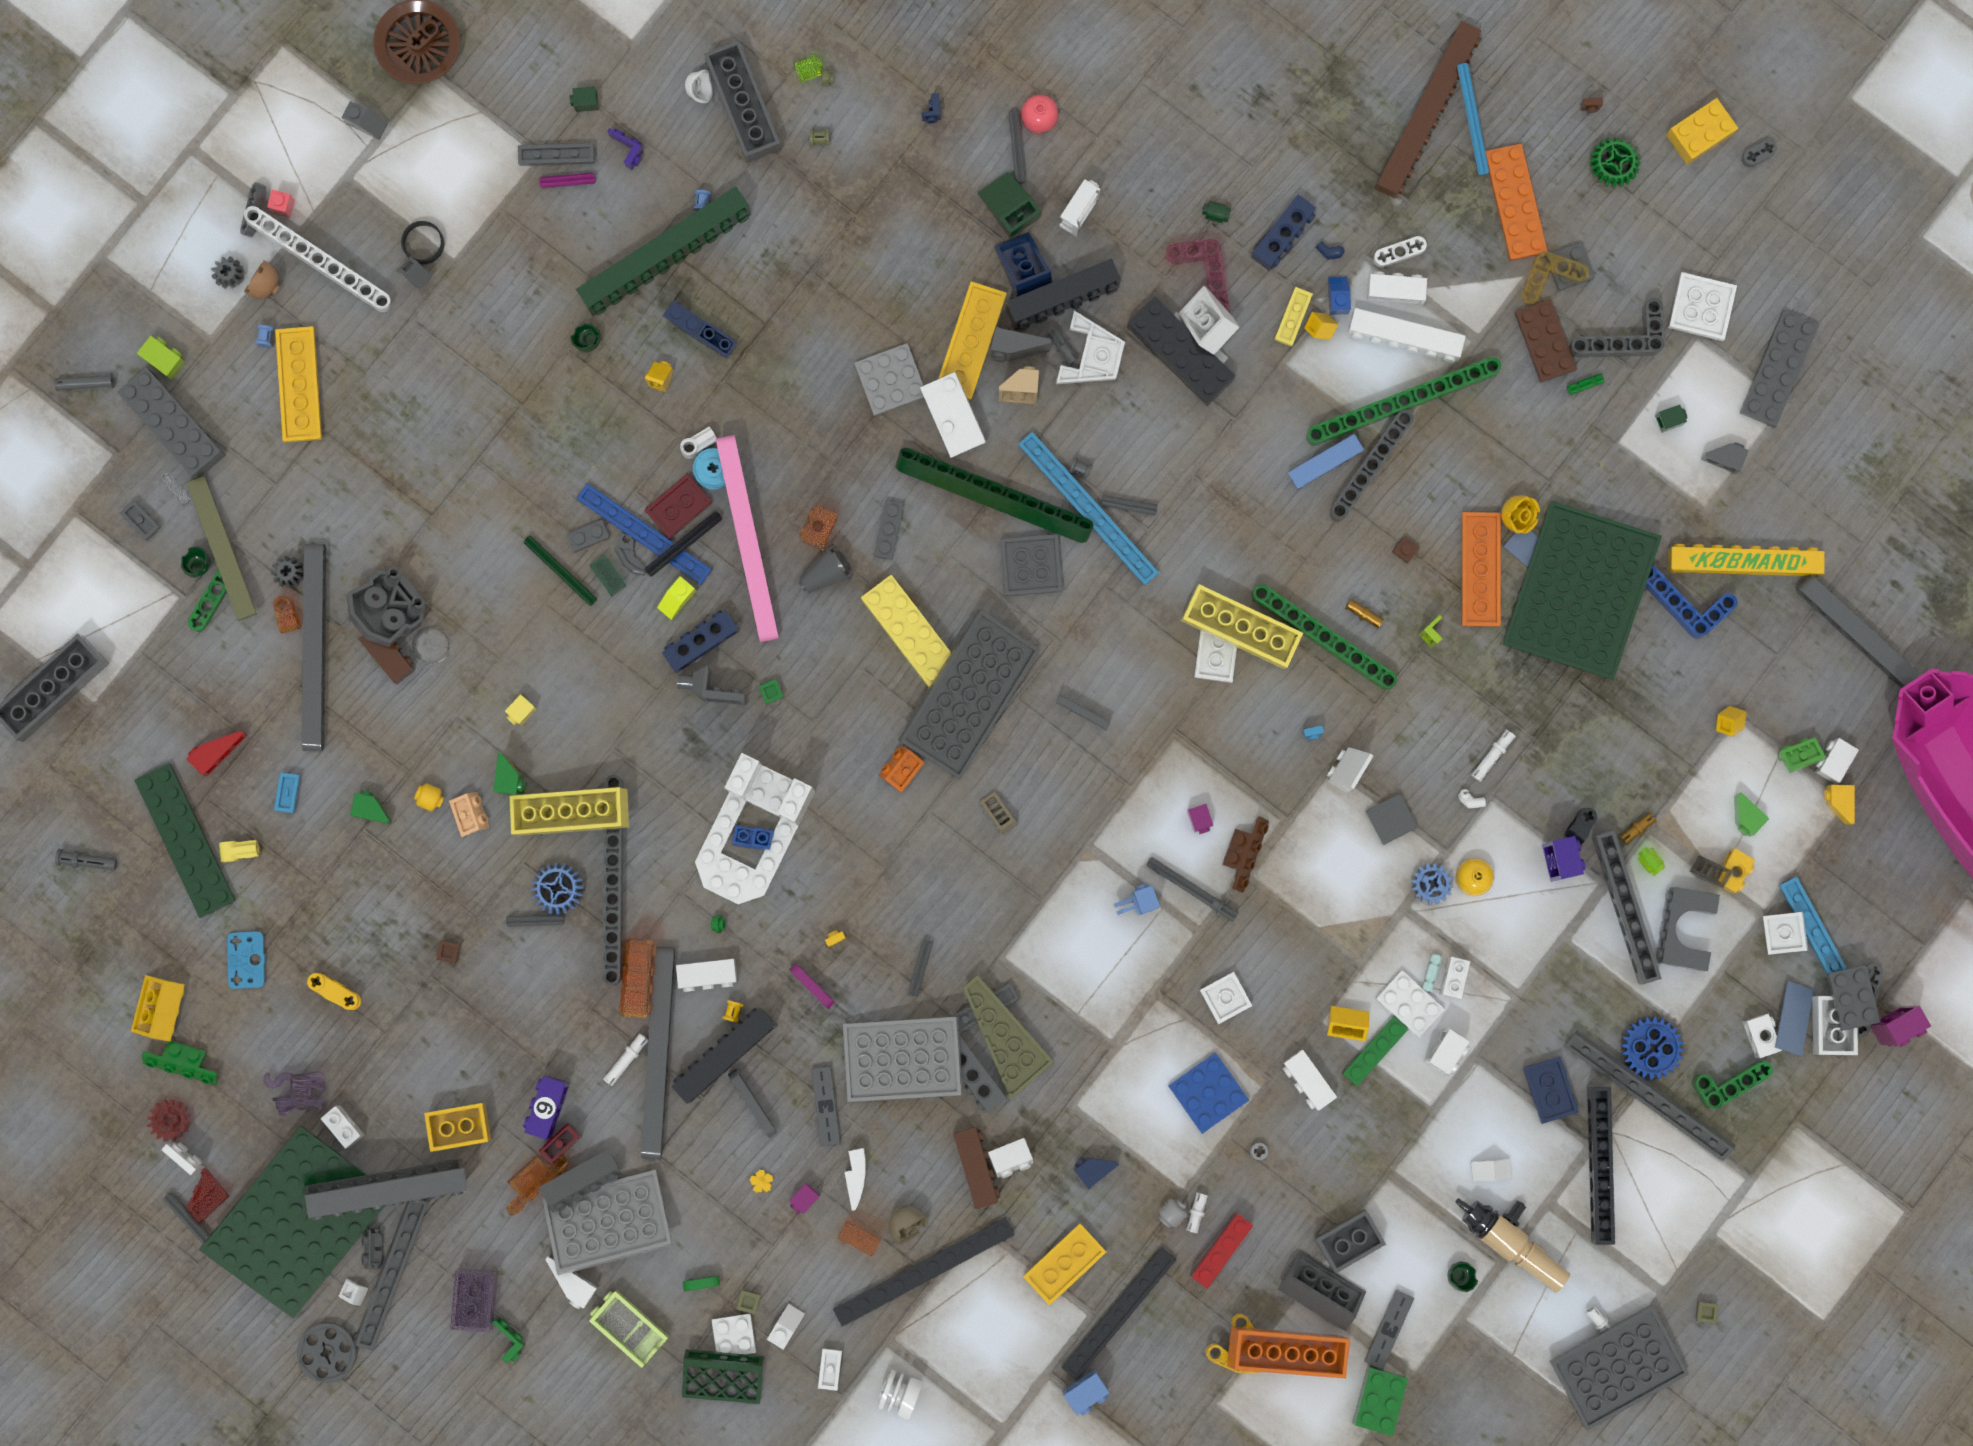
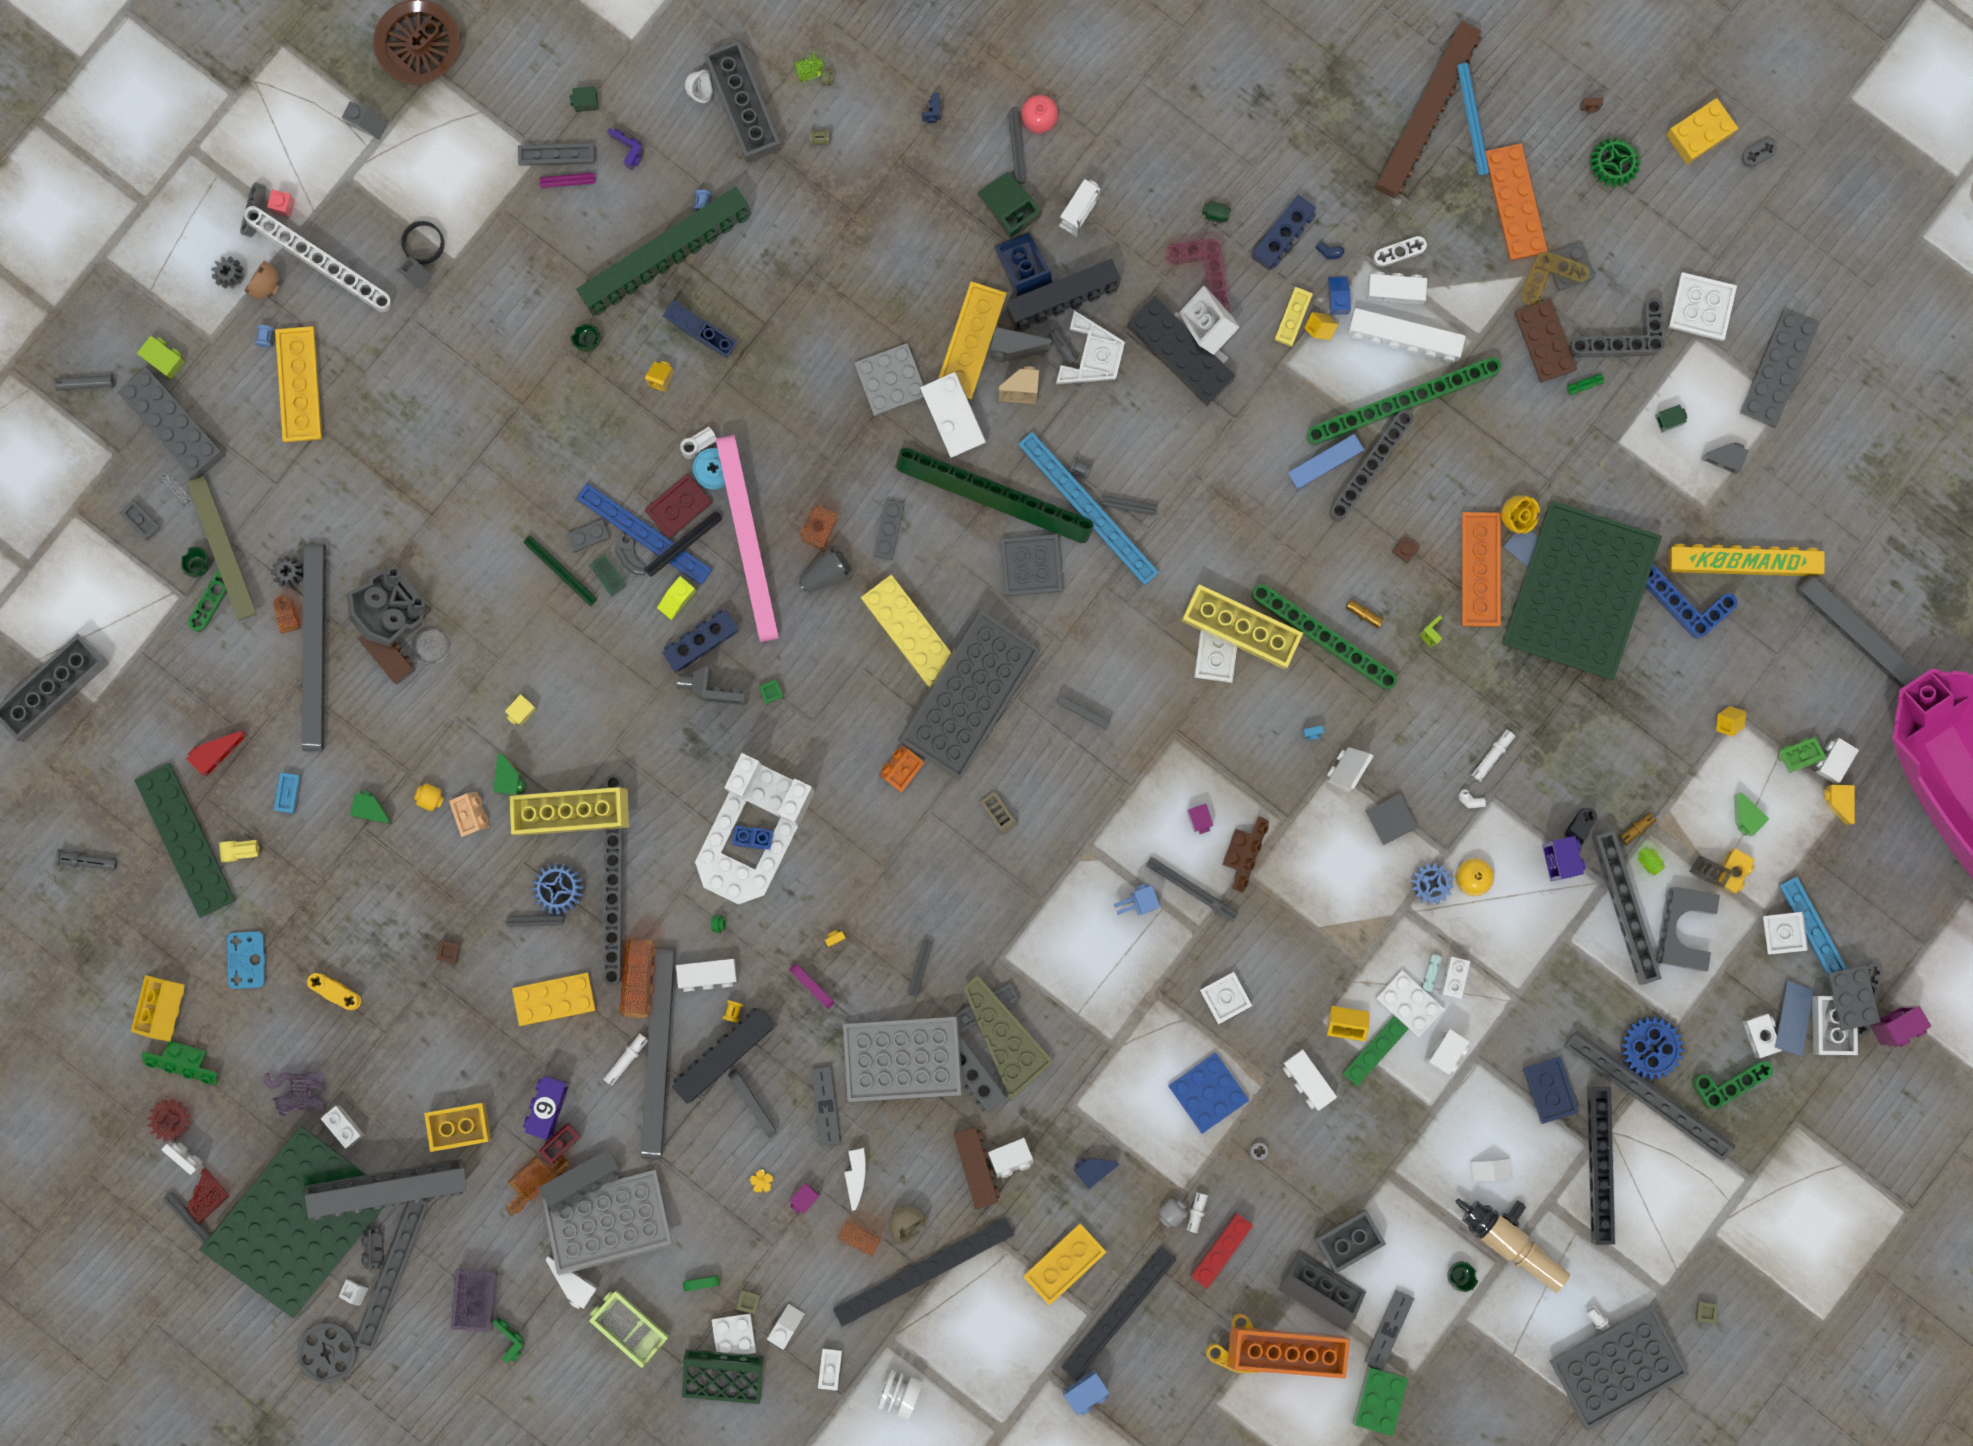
(553, 999): none -> yellow plate

